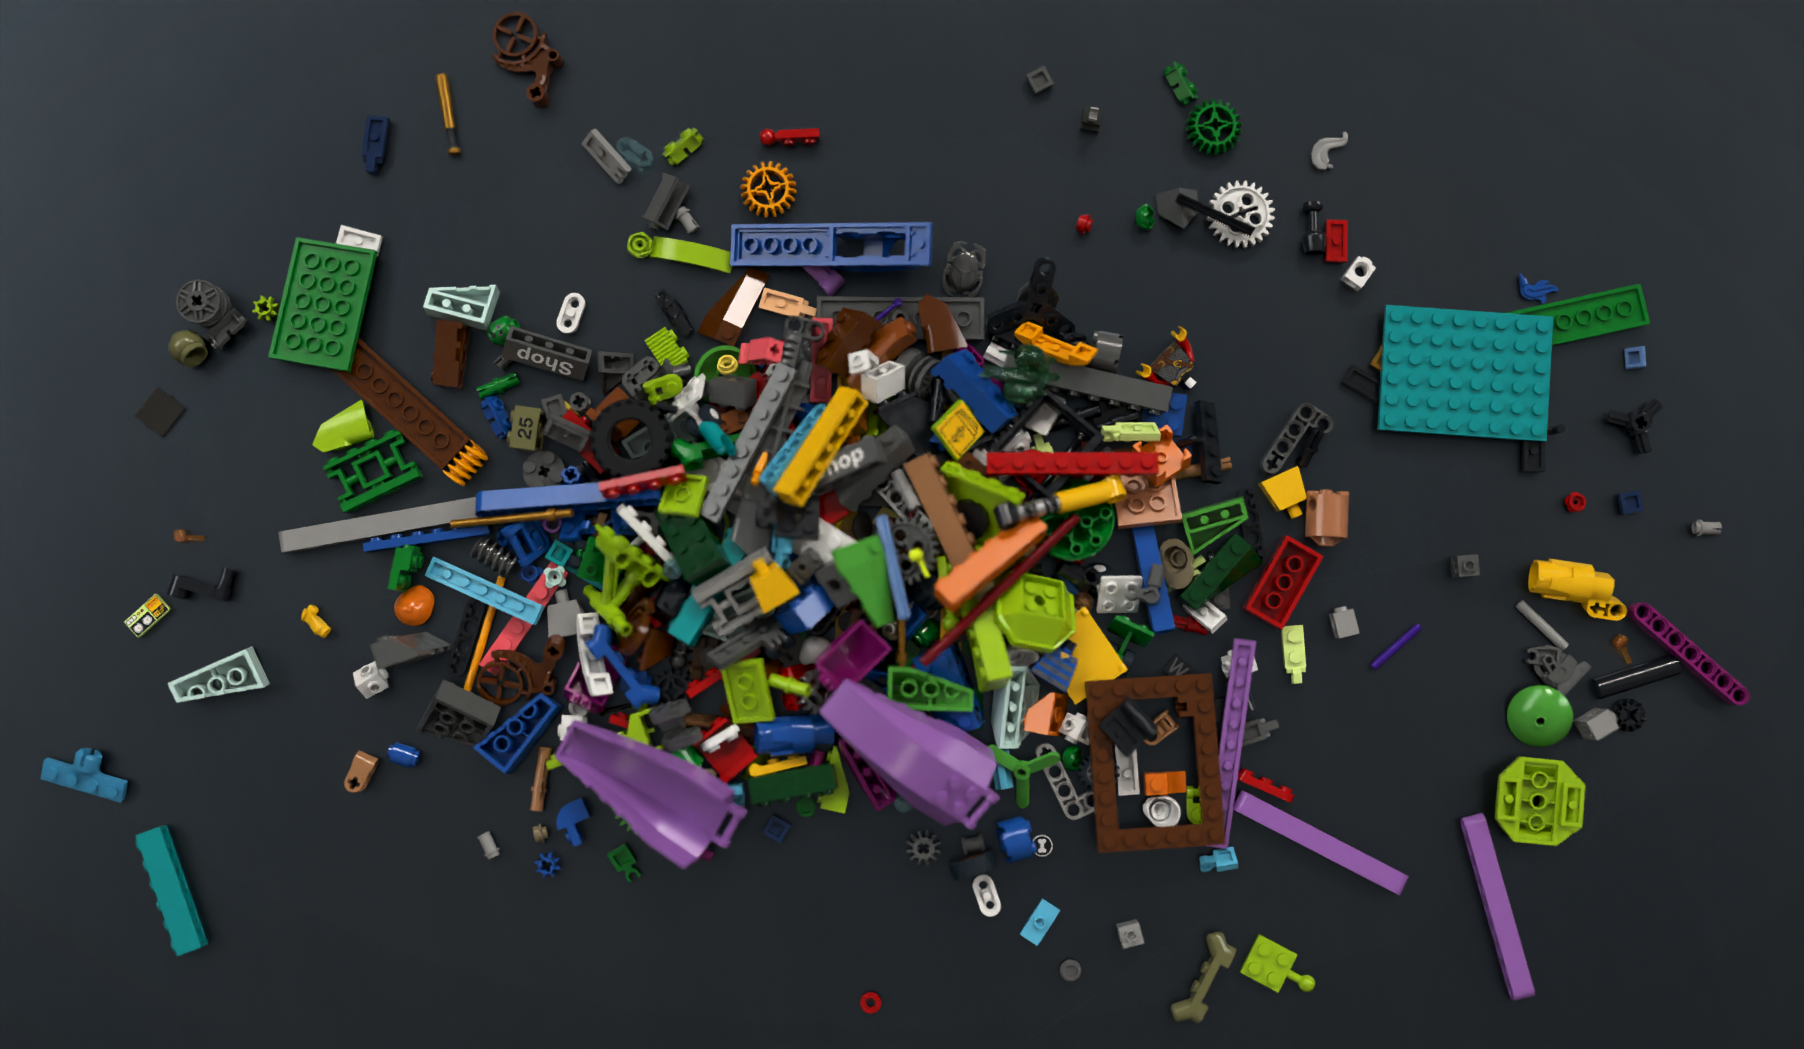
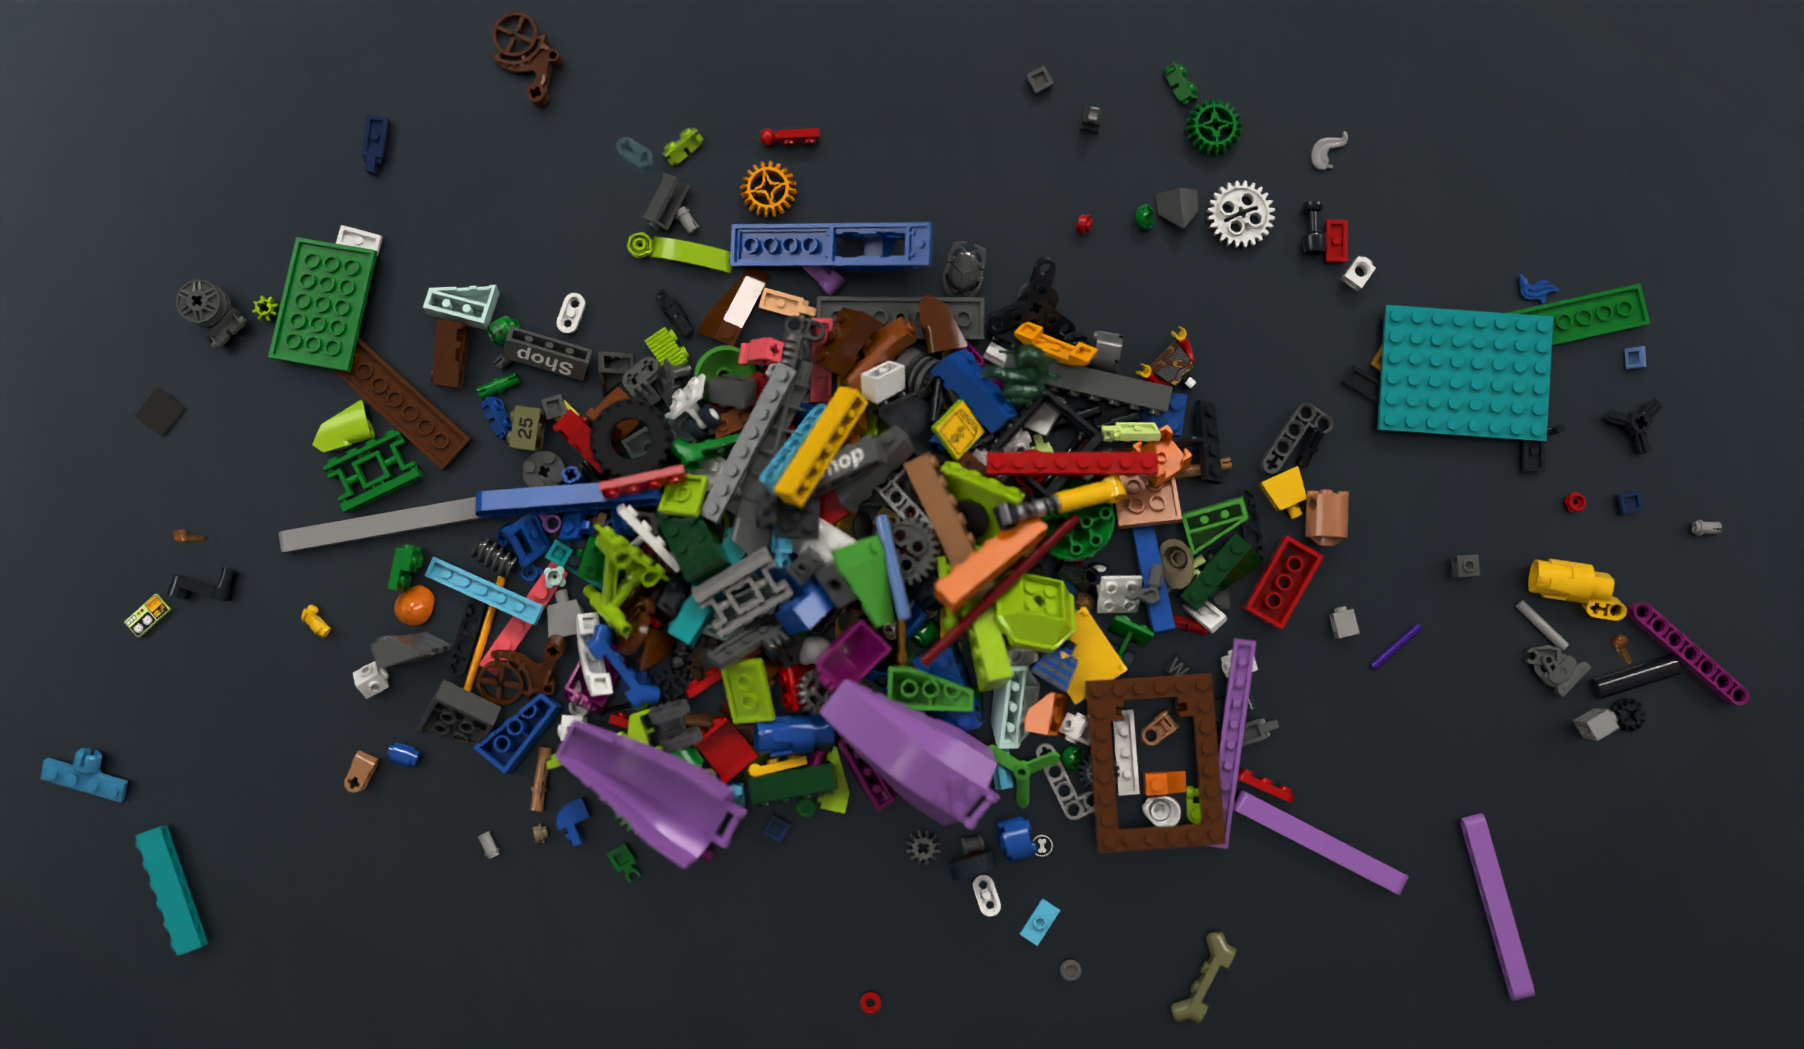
(187, 348): olive piece -> none
(232, 674): light aqua wedge -> none
(419, 538): blue plate -> none
(447, 111): pearl gold piece -> none
(466, 464): light orange piece -> none
(549, 858): blue gear -> none
(550, 514): pearl gold bar -> none
(566, 432): dark grey hinge -> none
(575, 399): dark grey bush -> none
(606, 156): light grey hinge -> none
(665, 405): black piece -> none
(670, 385): lime plate -> none
(672, 574): clear light blue plate -> none
(716, 438): teal piece -> none
(727, 365): light yellow plate -> none
(728, 734): white plate -> none
(759, 468): light orange bar -> none
(771, 584): yellow torso -> none
(790, 685): lime pin -> none
(862, 361): white bracket -> none
(897, 303): dark purple hinge -> none
(902, 805): clear light blue axle -> none
(905, 490): light grey axle -> none
(917, 555): neon yellow hand -> none
(1127, 726): black plate -> none
(1129, 933): light grey brick -> none
(1214, 214): black axle -> none
(1221, 858): medium azure plate -> none
(1271, 965): lime plate -> none
(1294, 652): yellowish green hinge -> none
(1536, 703): bright green dish -> none
(1559, 806): lime piece -> none

